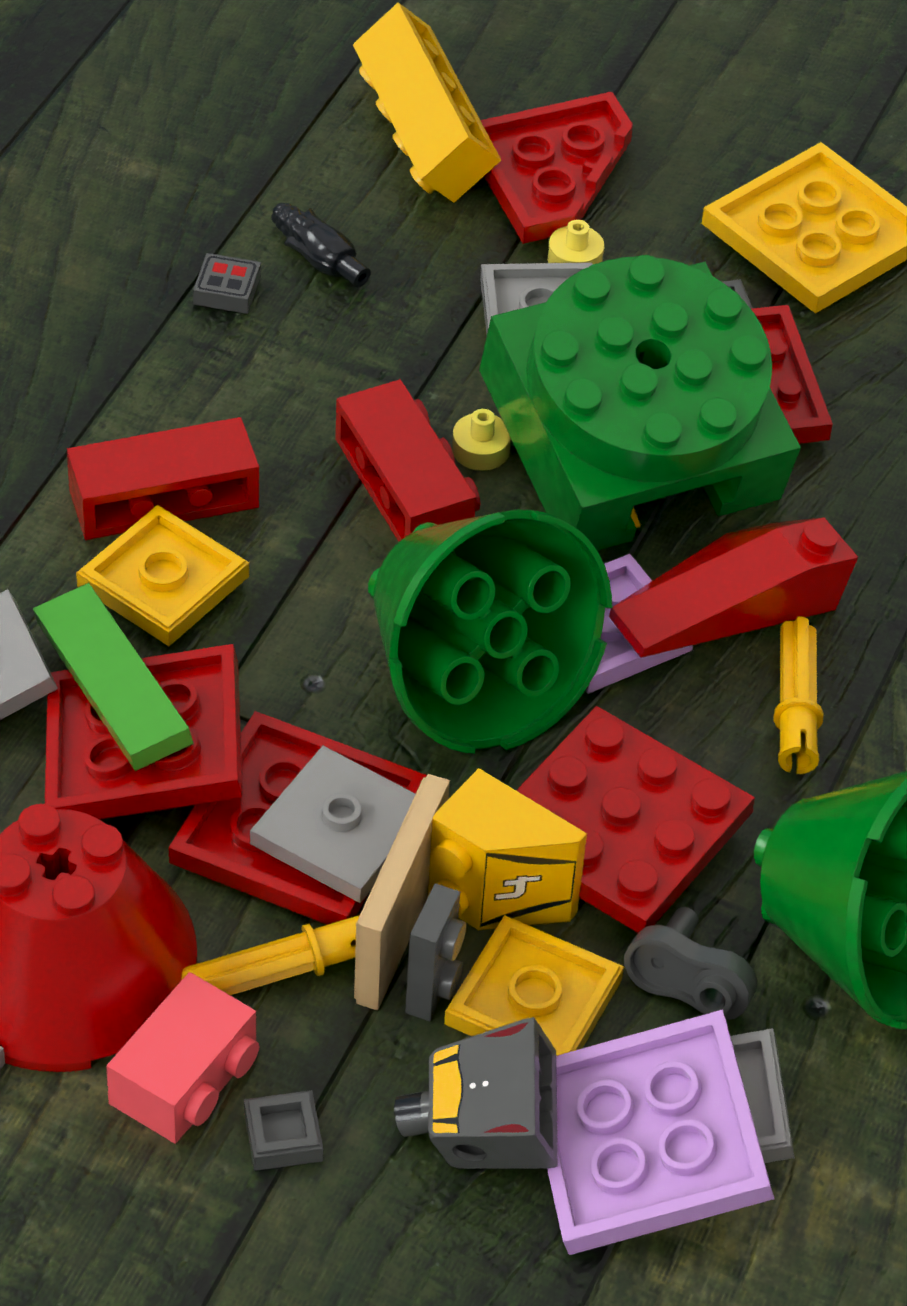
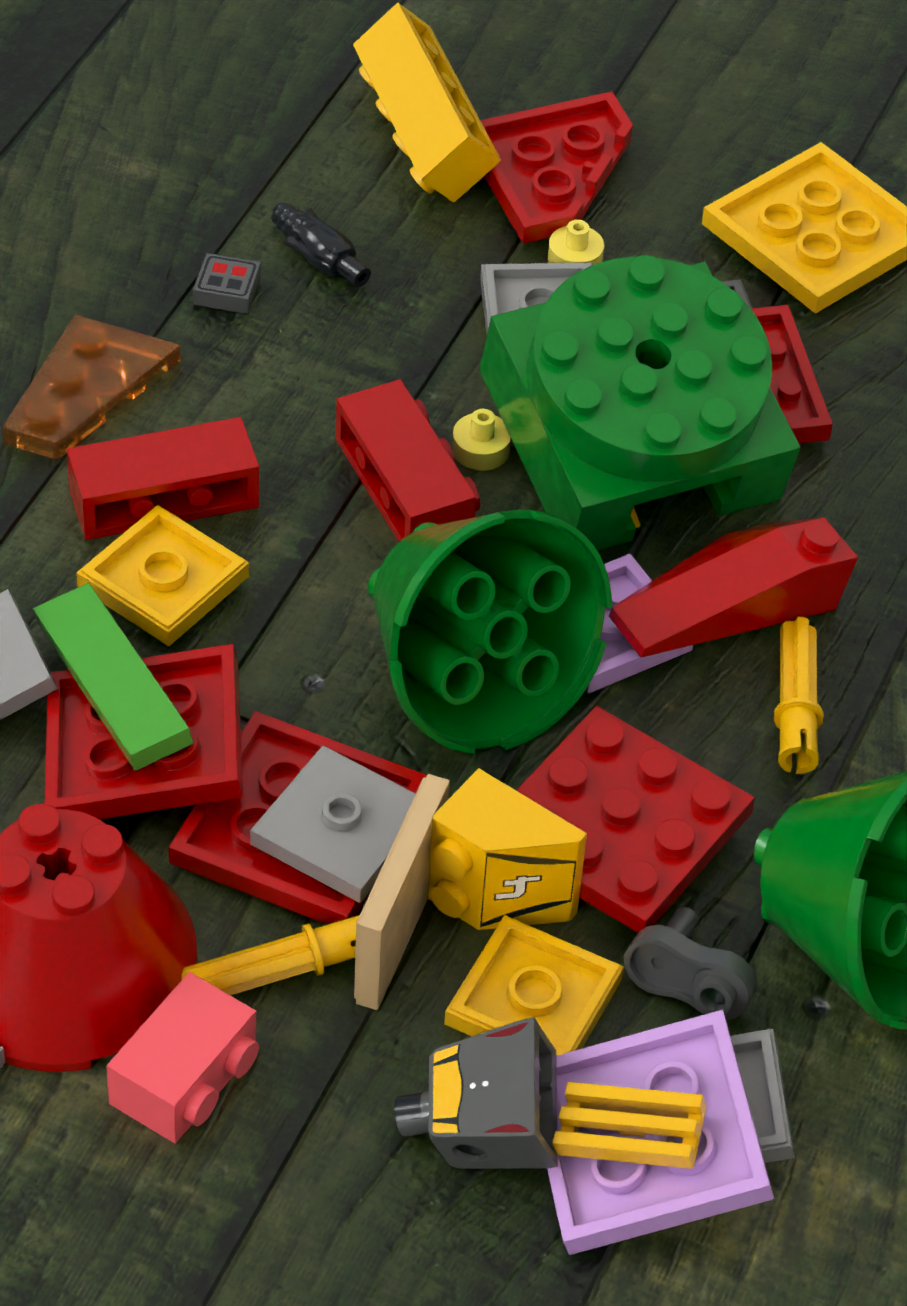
(81, 381): none -> clear orange wing
(283, 1130): dark grey tile -> none
(433, 953): dark grey plate -> none
(632, 1114): none -> yellow tile

